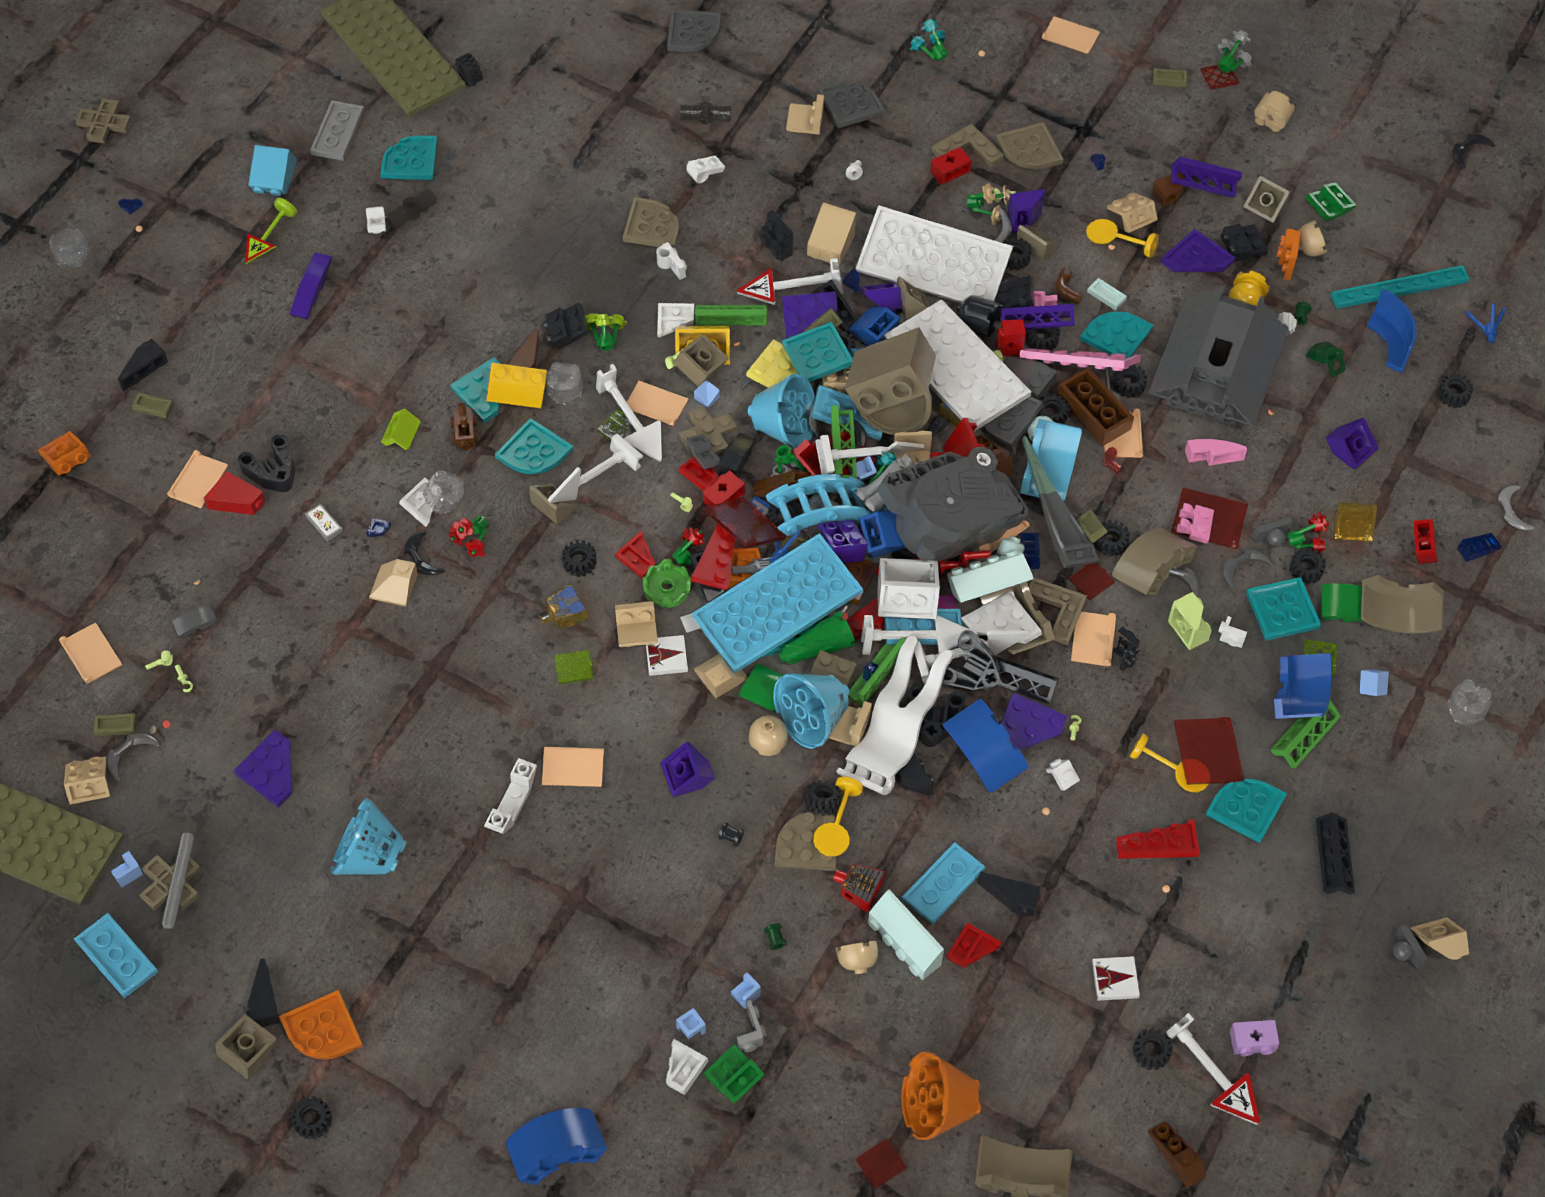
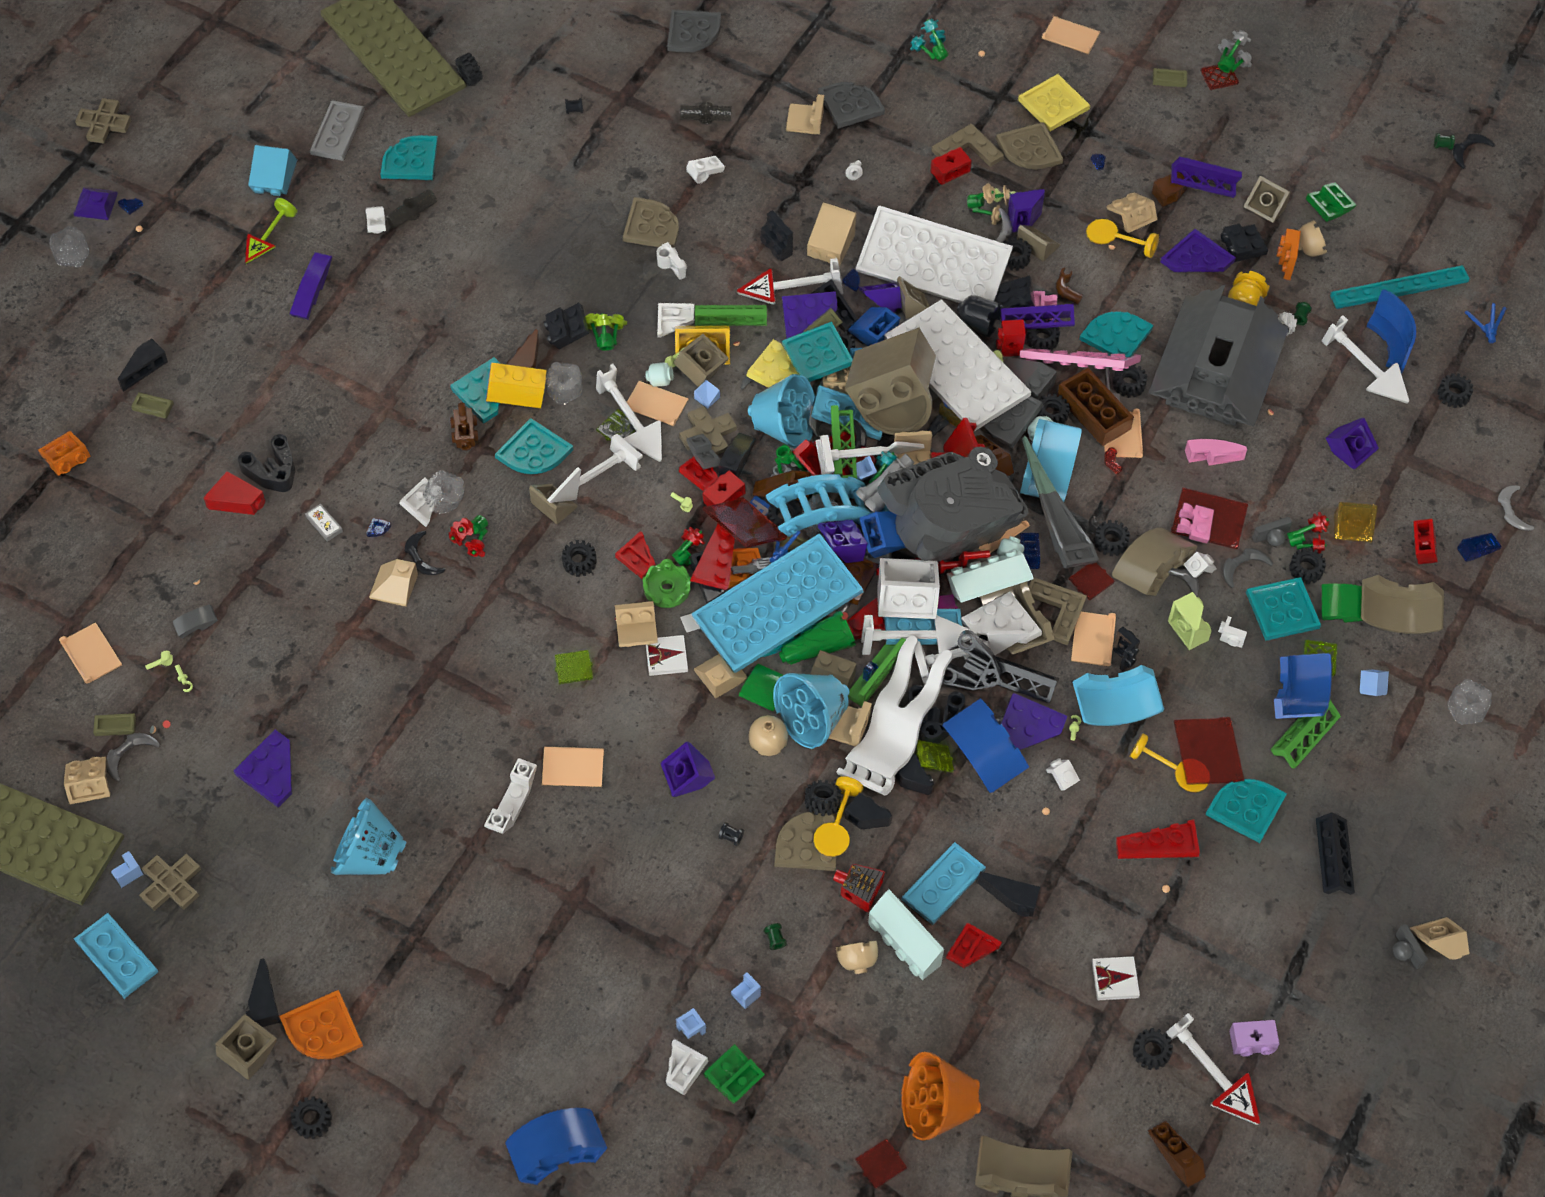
(95, 203): none -> dark purple slope
(177, 880): light grey axle -> none
(197, 479): light nougat piece -> none
(401, 429): lime panel -> none
(564, 608): torso -> none
(574, 106): none -> black bush
(659, 374): none -> light aqua head
(751, 1041): light grey bracket -> none
(867, 814): none -> black slope
(934, 756): none -> clear neon green piece
(1053, 102): none -> light yellow plate
(1091, 525): olive tile -> none
(1107, 294): light aqua tile -> none
(1118, 699): none -> medium azure panel
(1199, 563): none -> white bracket
(1274, 111): tan brick -> none
(1326, 353): dark green piece -> none
(1387, 383): none -> white piece
(1444, 141): none -> dark green bush

